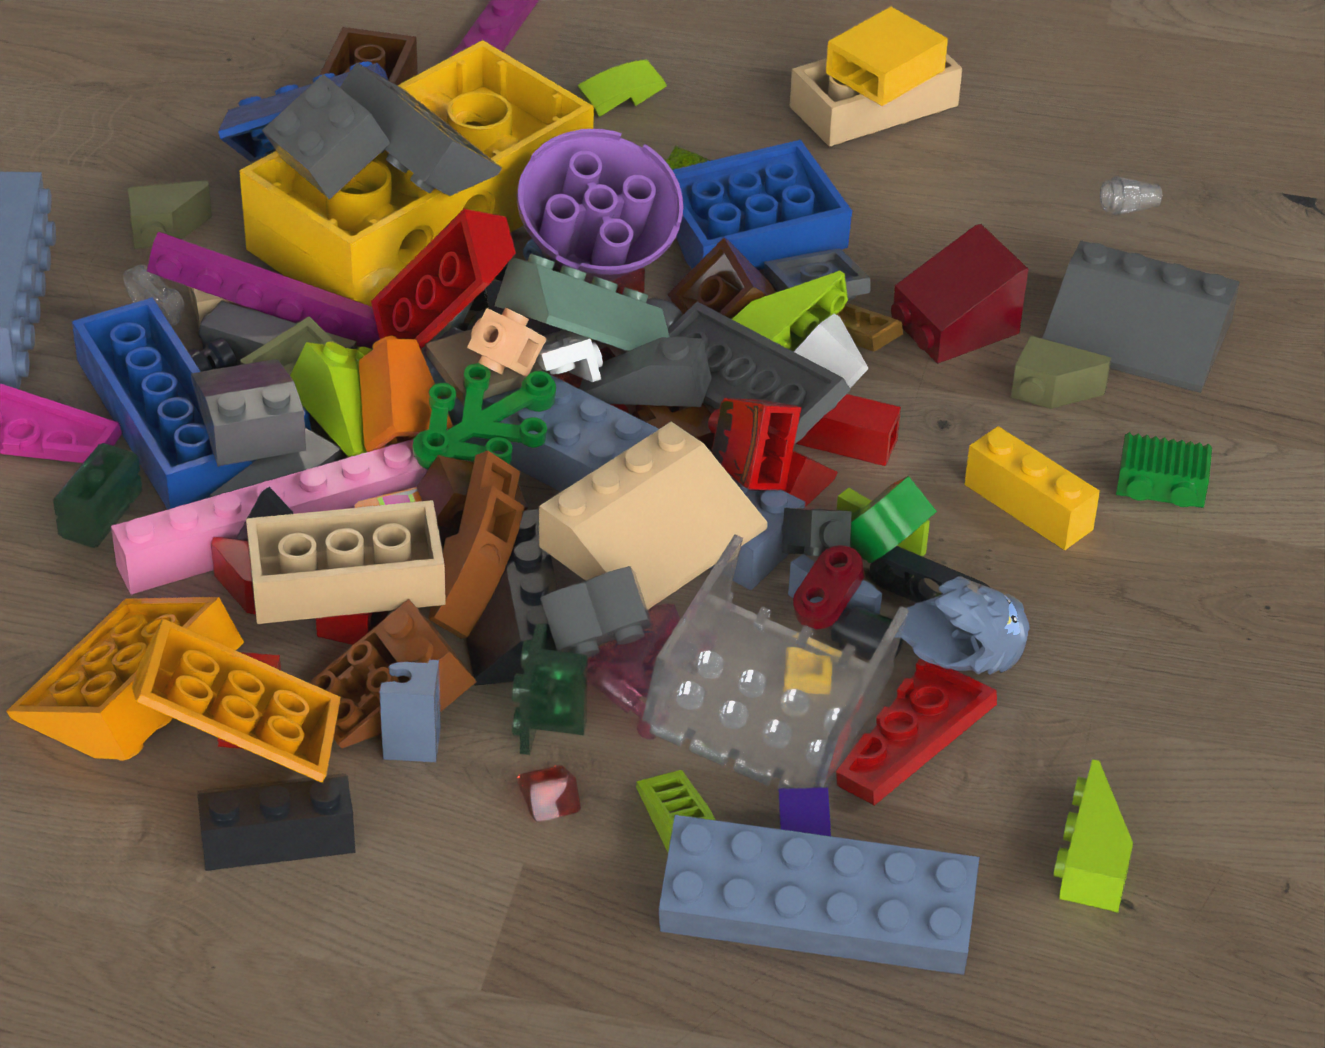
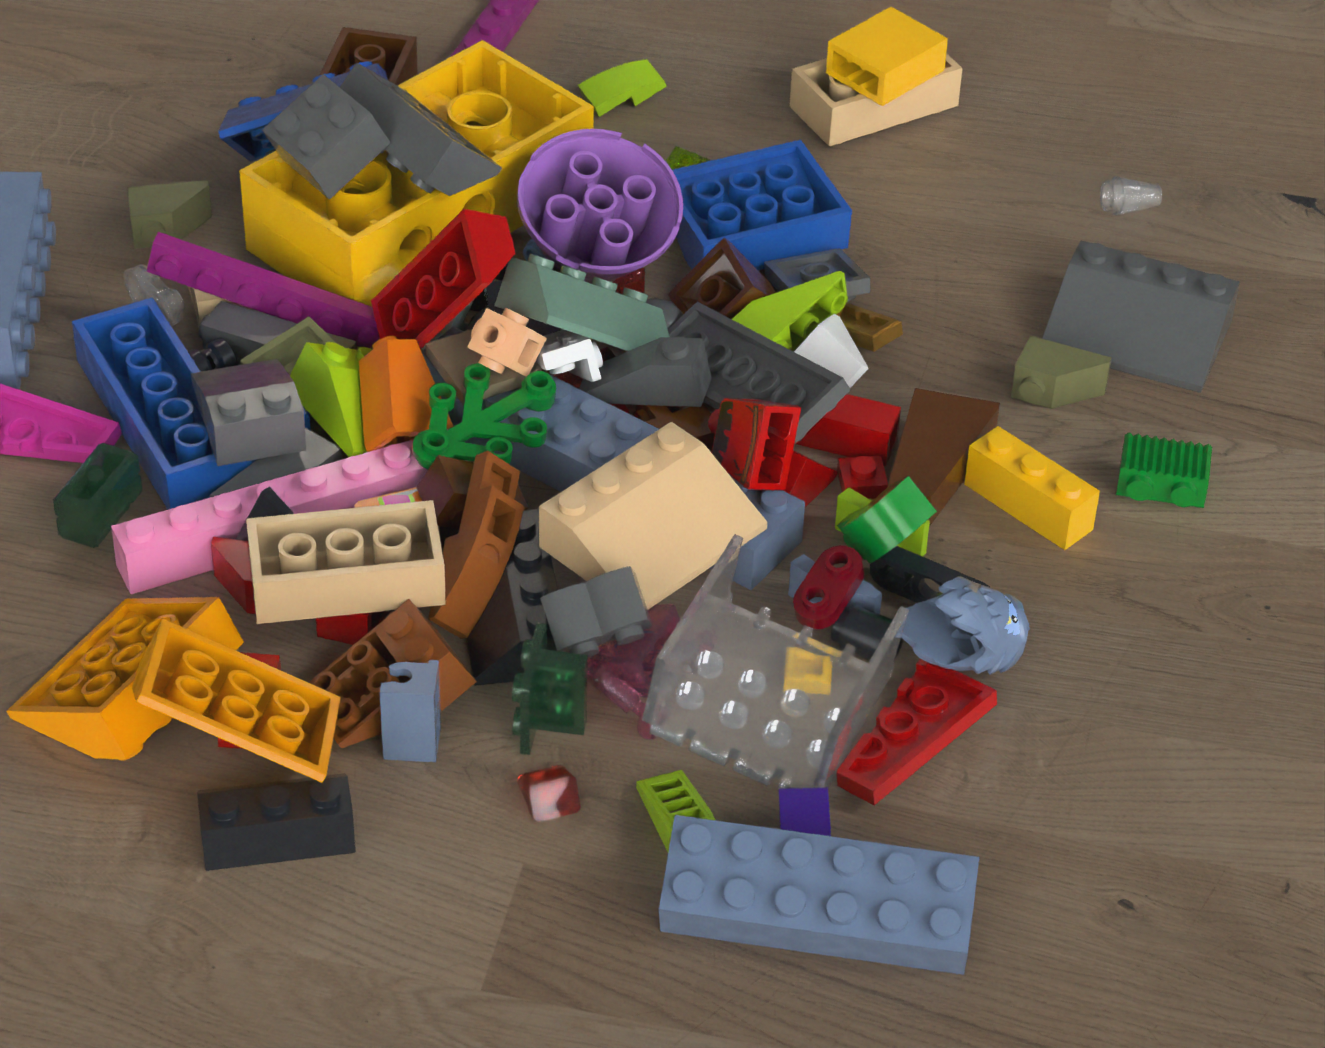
(814, 530): pearl dark grey brick -> none
(862, 475): none -> red plate
(938, 442): none -> reddish brown slope
(963, 296): dark red slope -> none
(1099, 848): lime slope -> none

